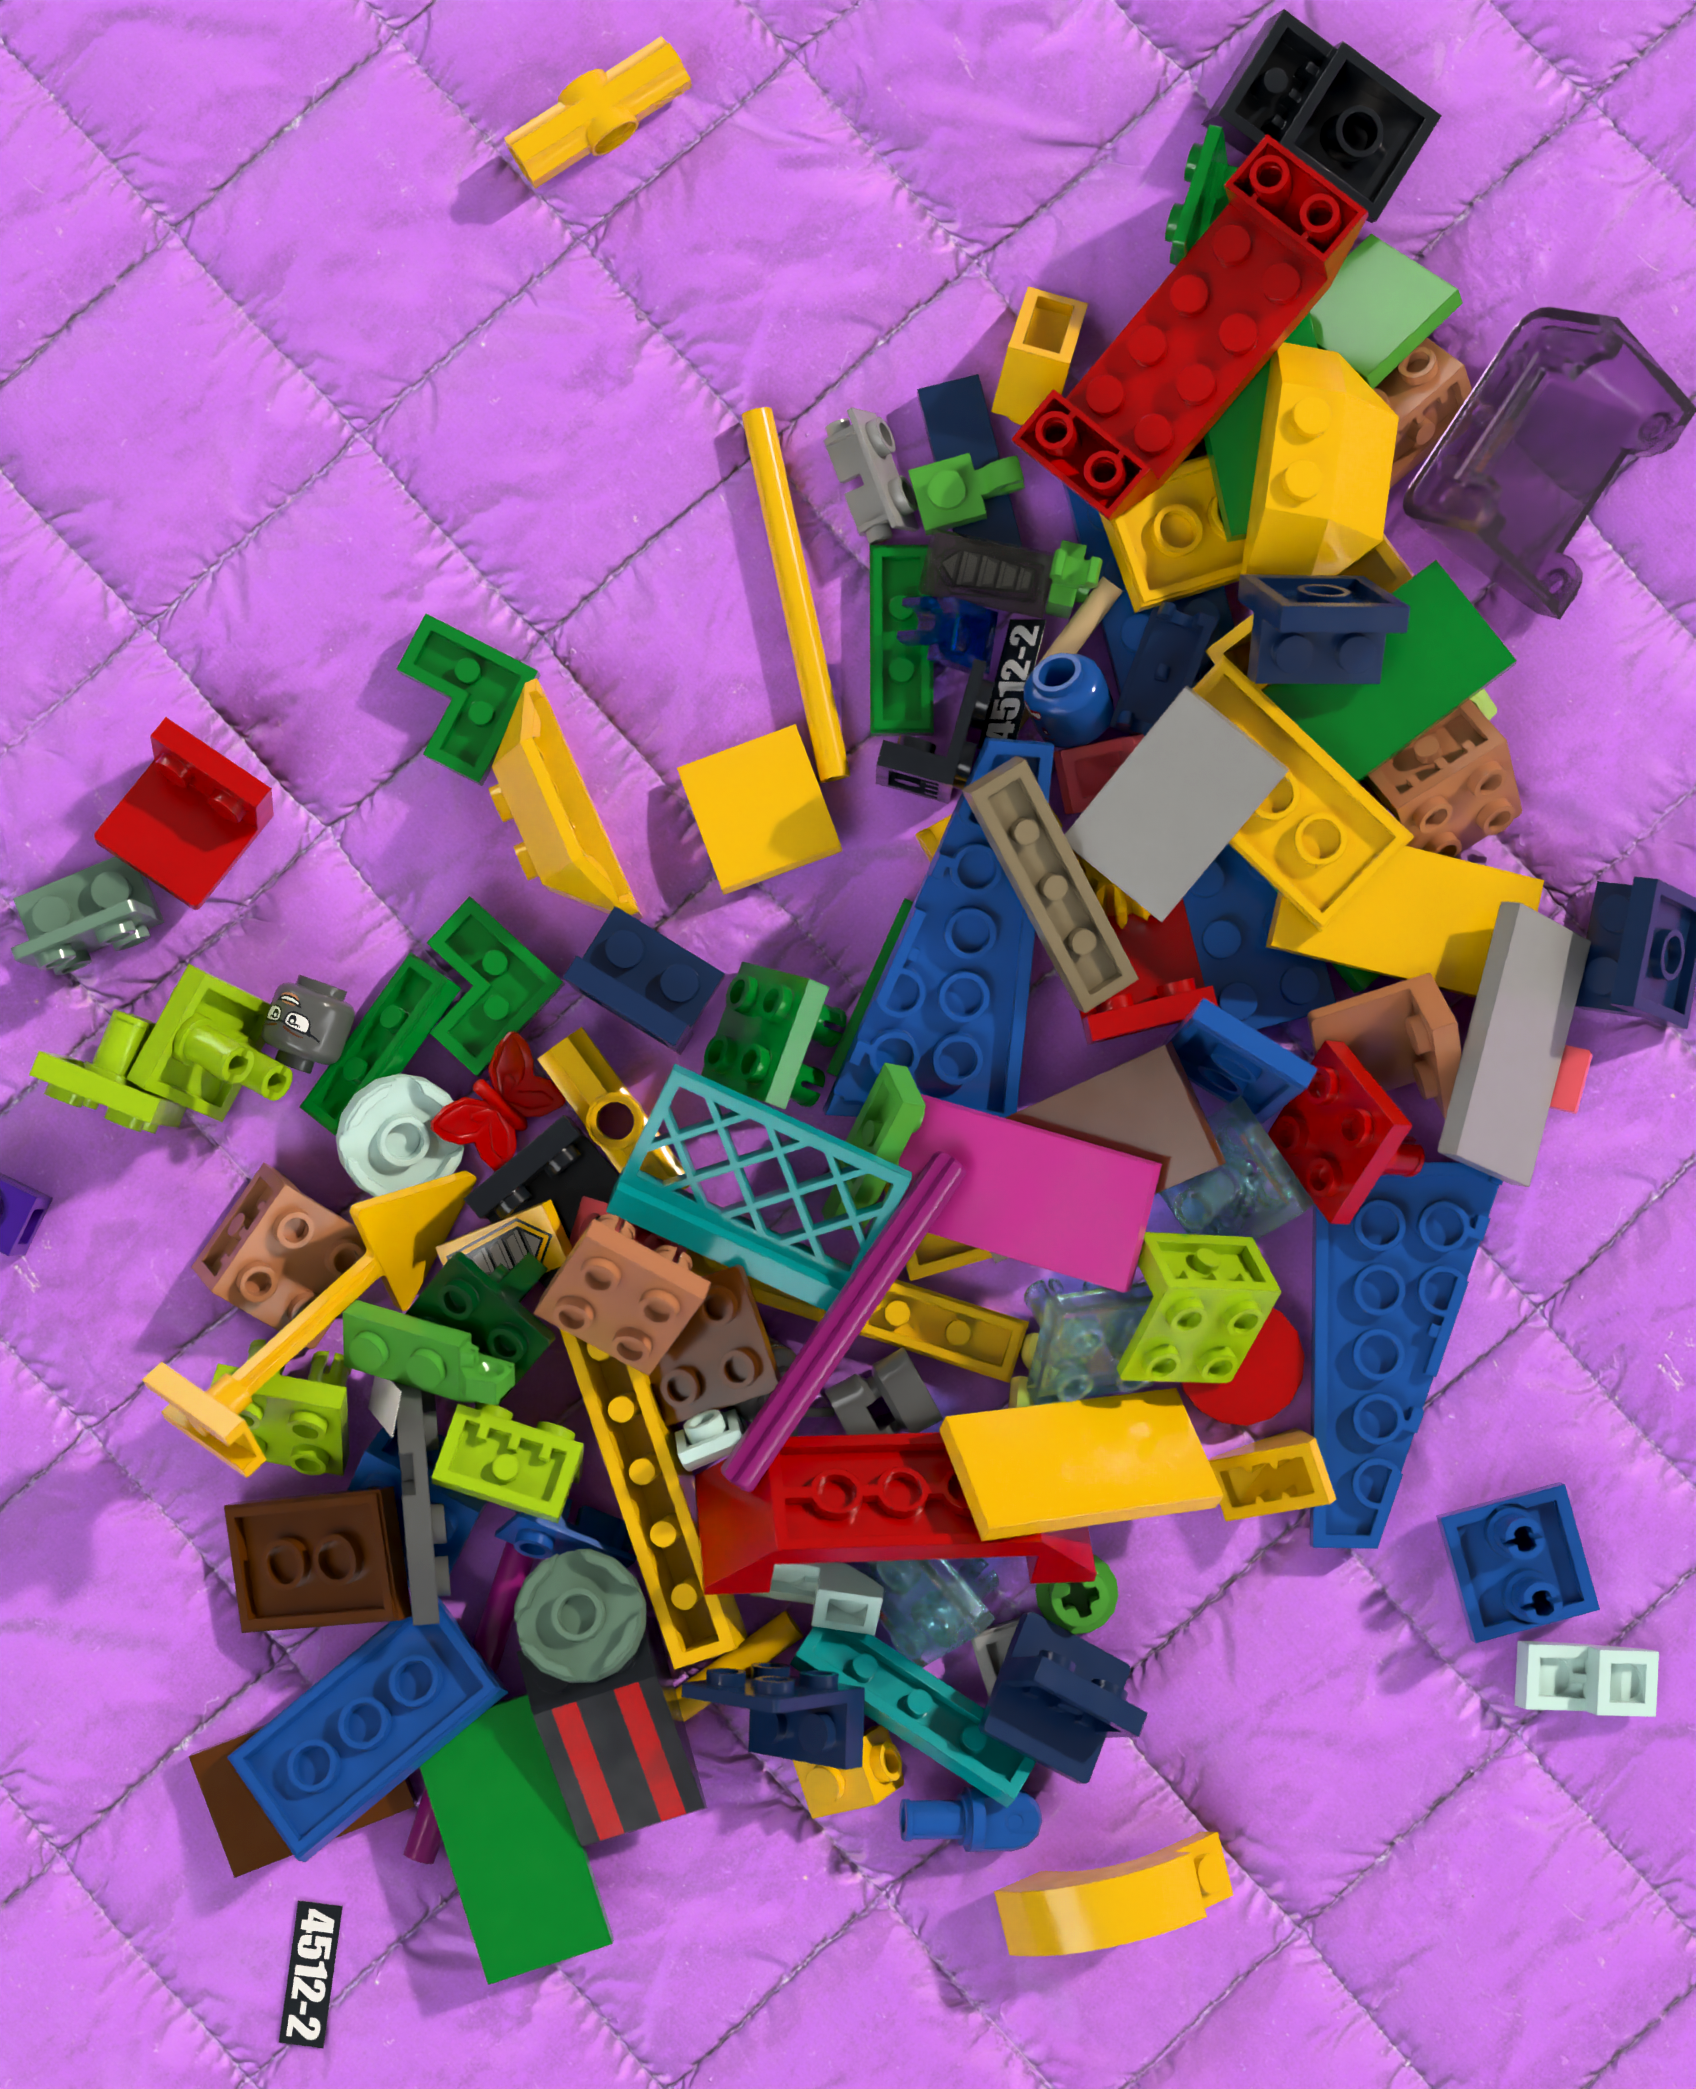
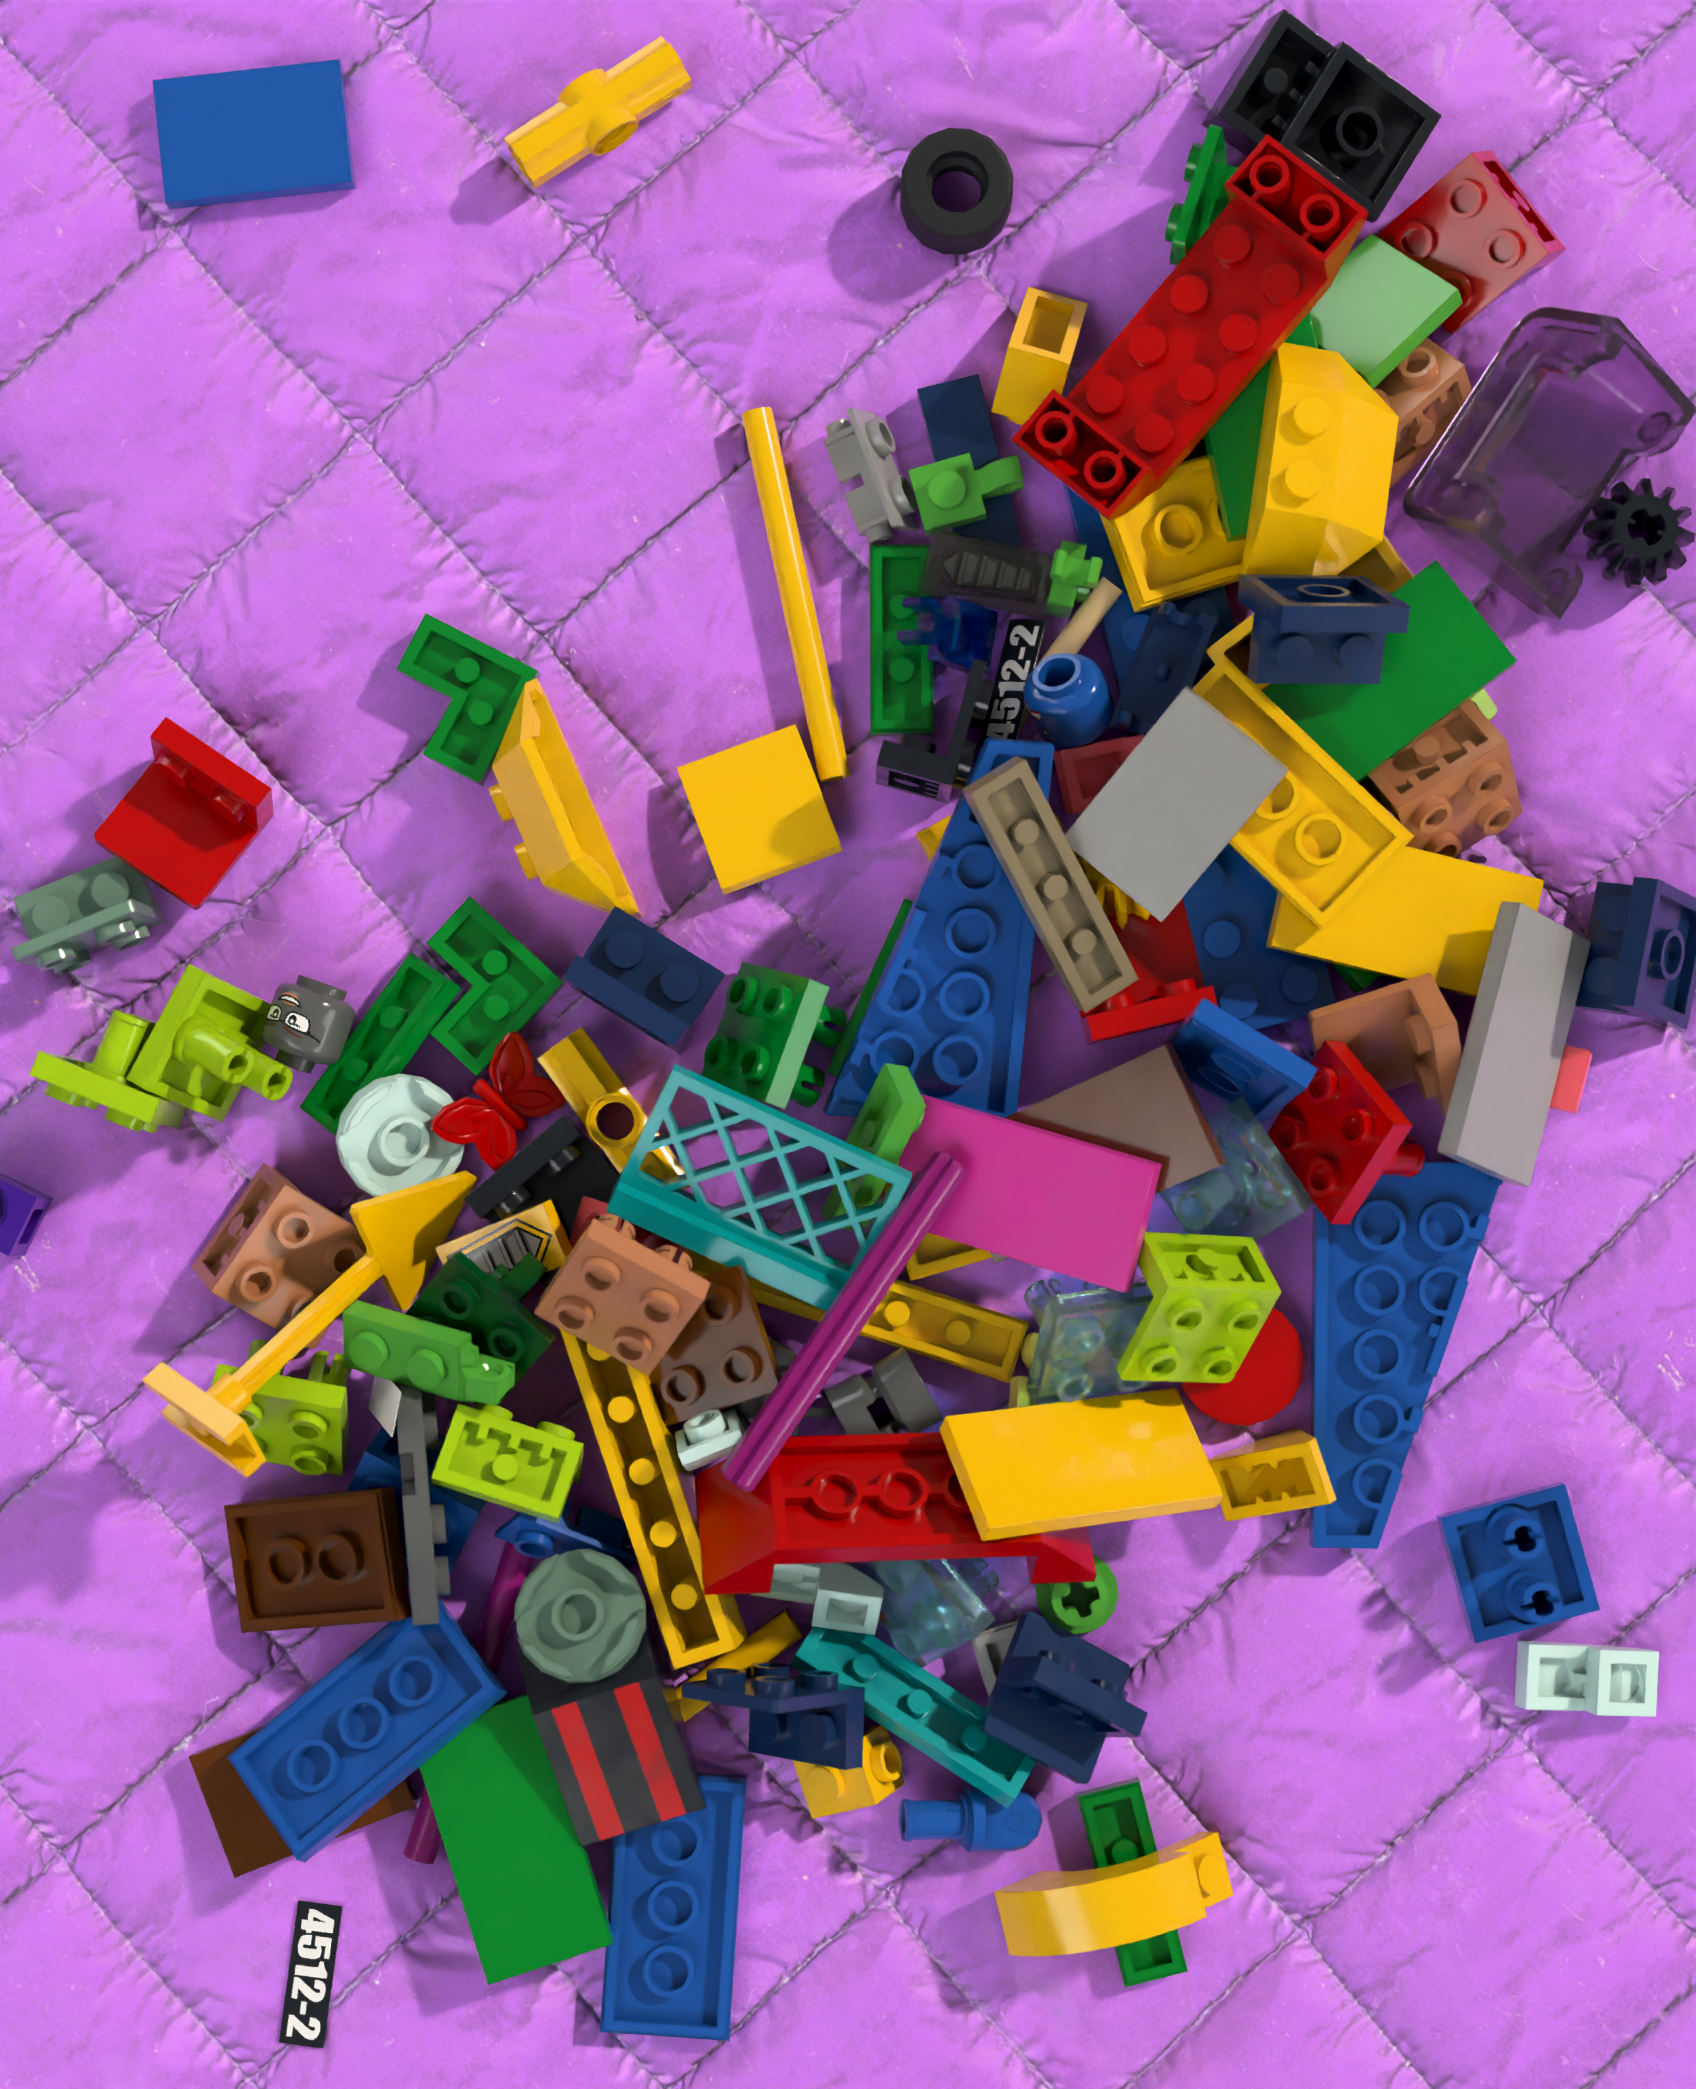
(254, 134): none -> blue tile
(676, 1920): none -> blue tile
(956, 152): none -> black tyre
(1118, 1833): none -> green tile
(1474, 234): none -> bracket
(1637, 555): none -> black gear

